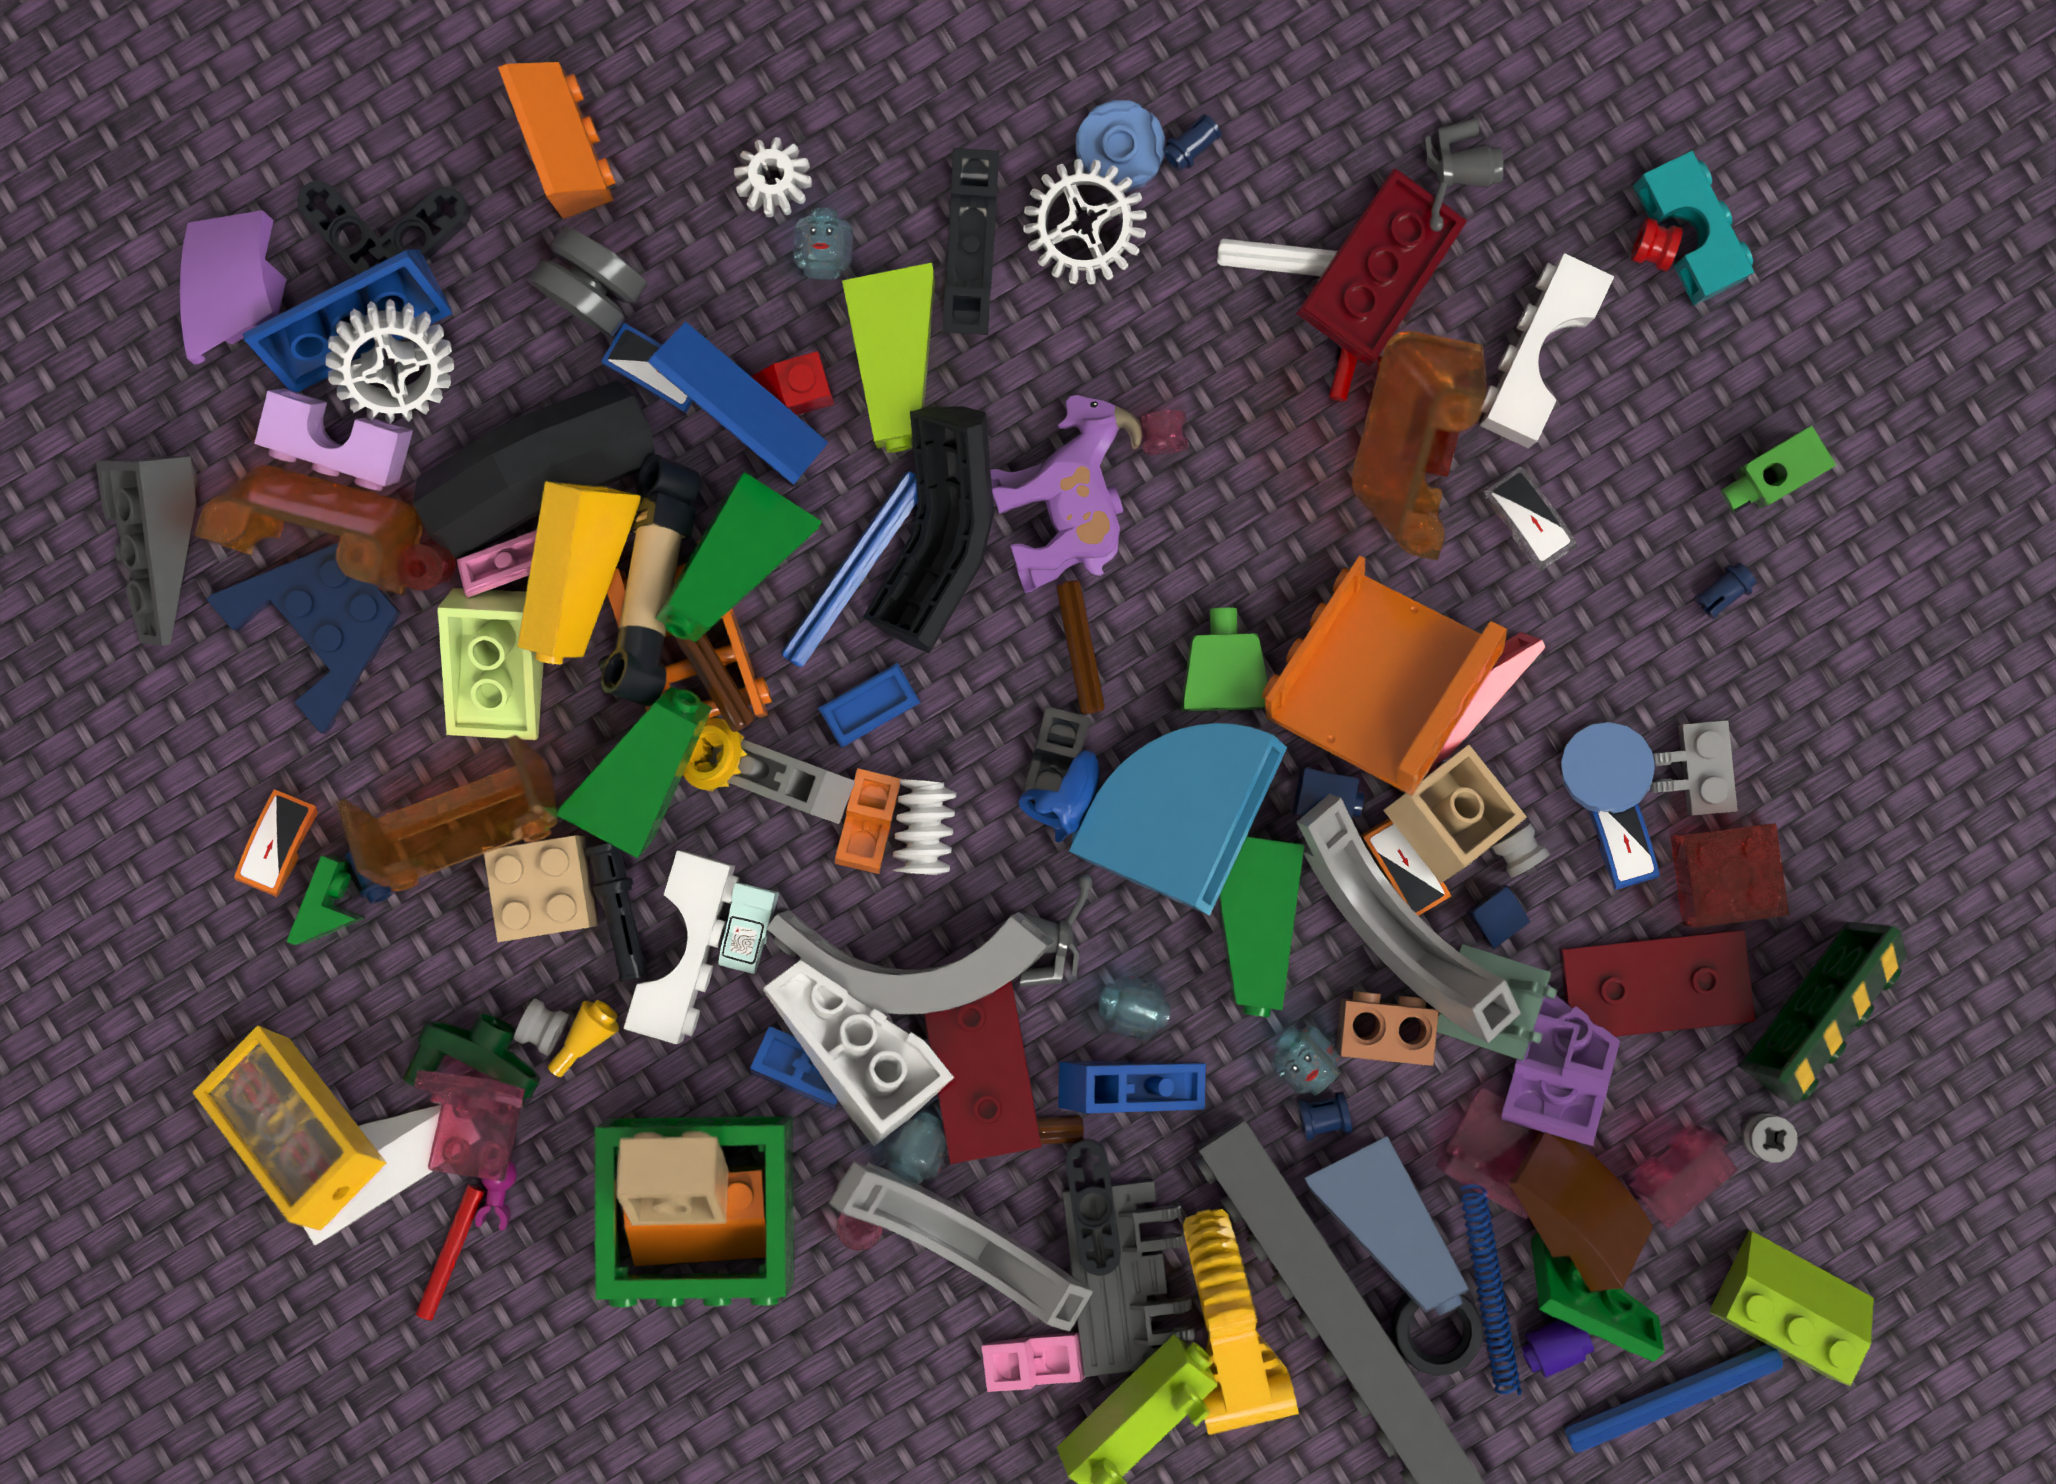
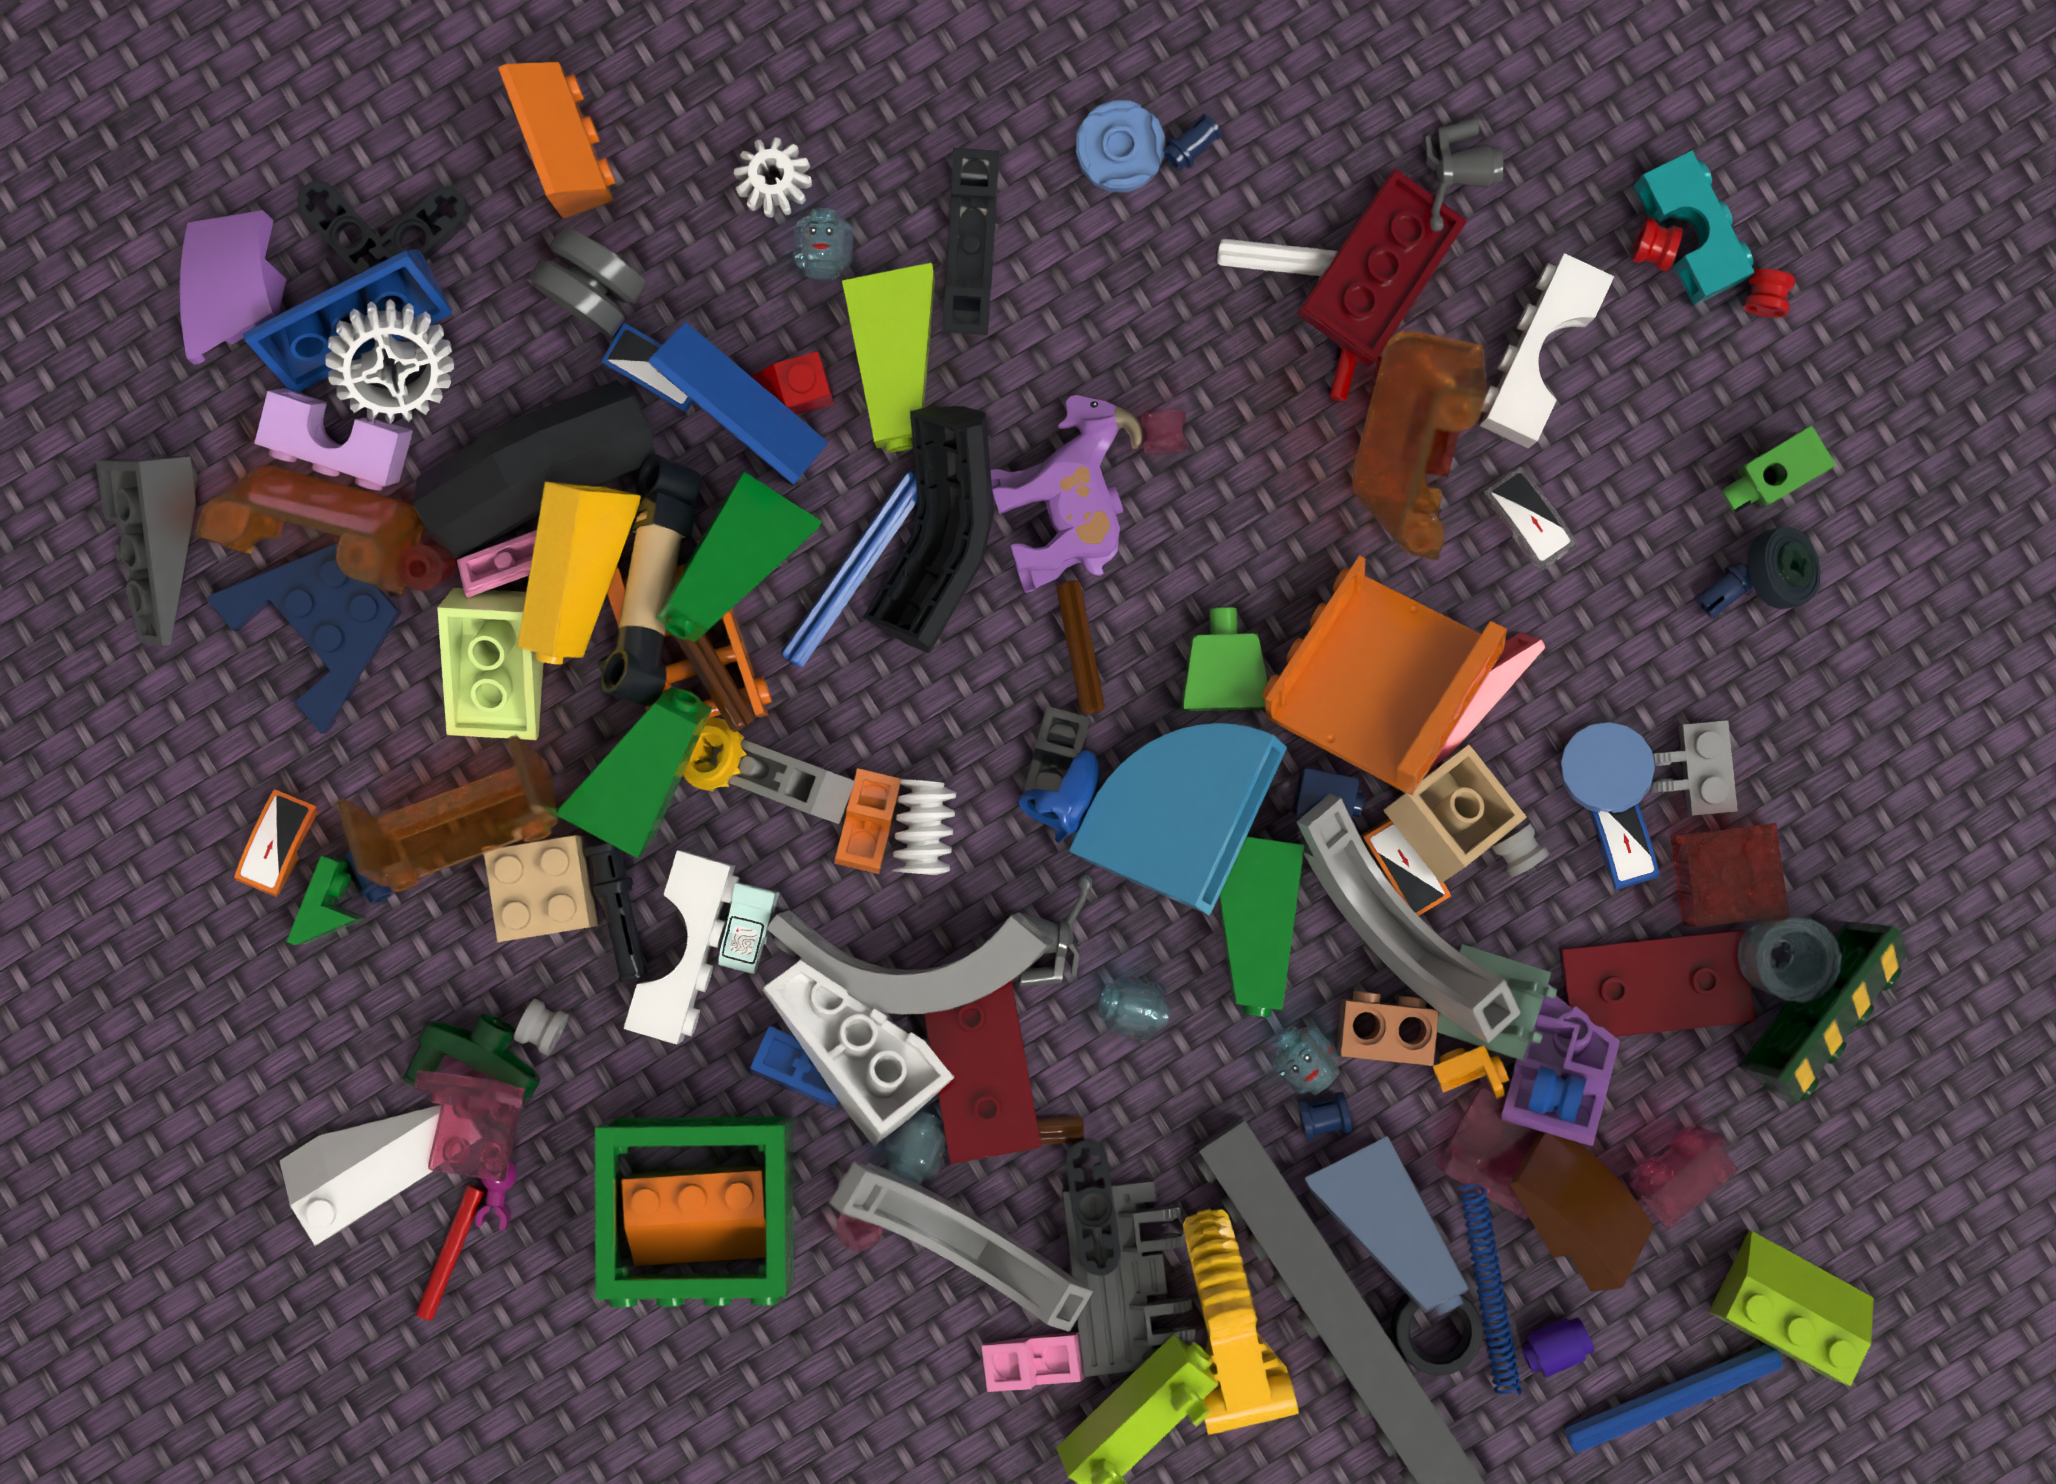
(289, 1128): brick -> none
(591, 1027): yellow cone -> none
(672, 1179): tan brick -> none
(869, 705): blue tile -> none
(1068, 185): white gear -> none
(1131, 1086): blue slope -> none
(1463, 1067): none -> light orange bracket
(1498, 916): dark blue slope -> none
(1557, 1094): none -> blue wheel
(1602, 1313): green wing -> none
(1761, 1130): light grey wheel -> none
(1769, 293): none -> red wheel
(1784, 567): none -> black wheel
(1813, 960): none -> clear light blue piece

